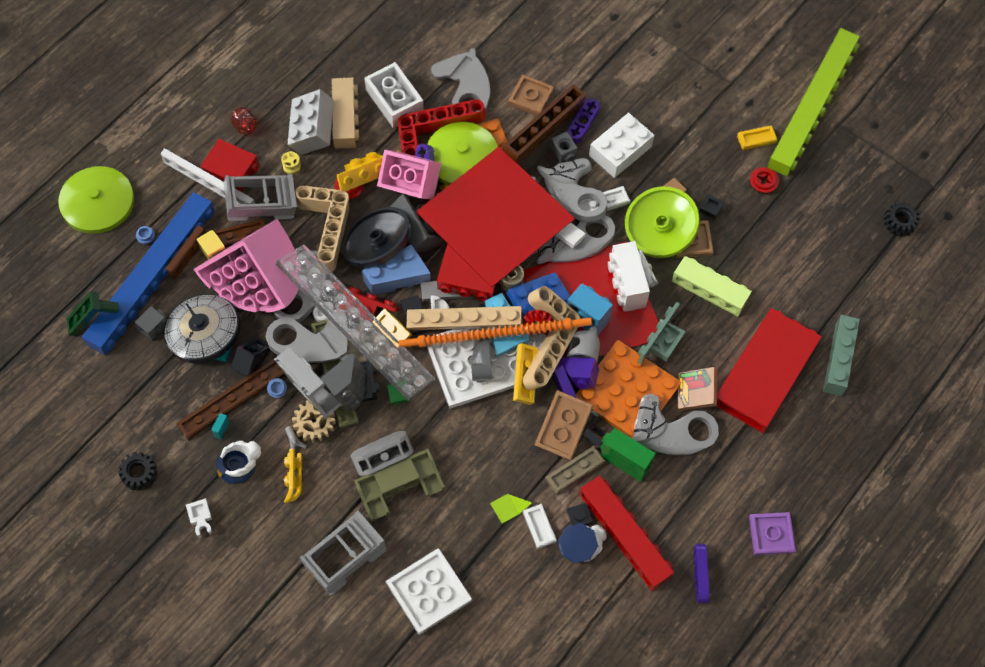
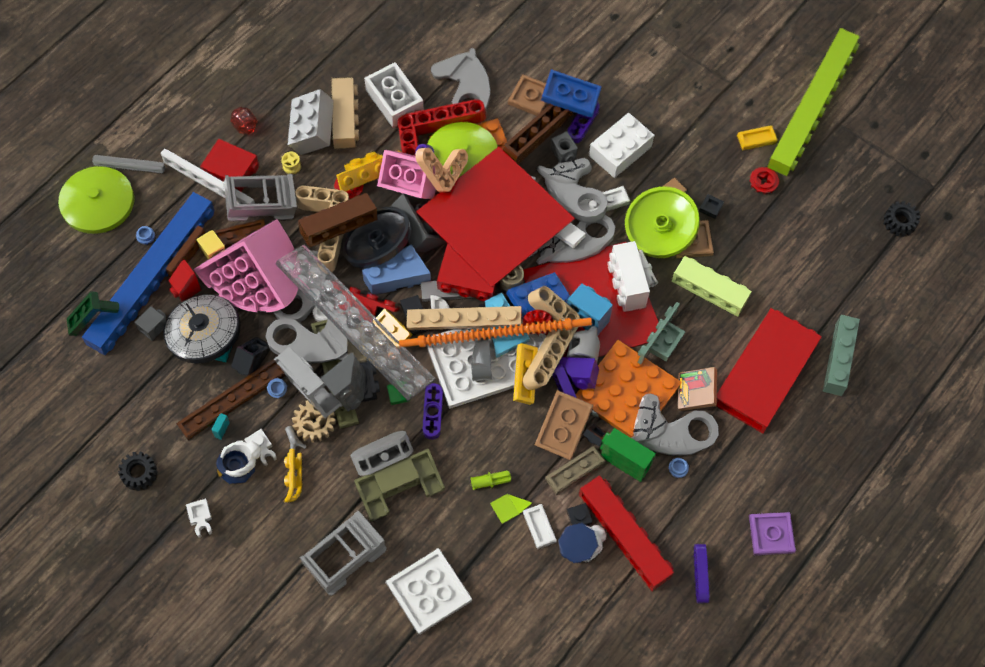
(126, 163): none -> light grey axle
(184, 282): none -> red slope
(261, 439): none -> white plate
(337, 220): none -> reddish brown brick
(428, 403): none -> dark purple beam
(443, 179): none -> light nougat beam
(490, 479): none -> lime axle
(571, 93): none -> blue tile
(678, 467): none -> medium blue plate

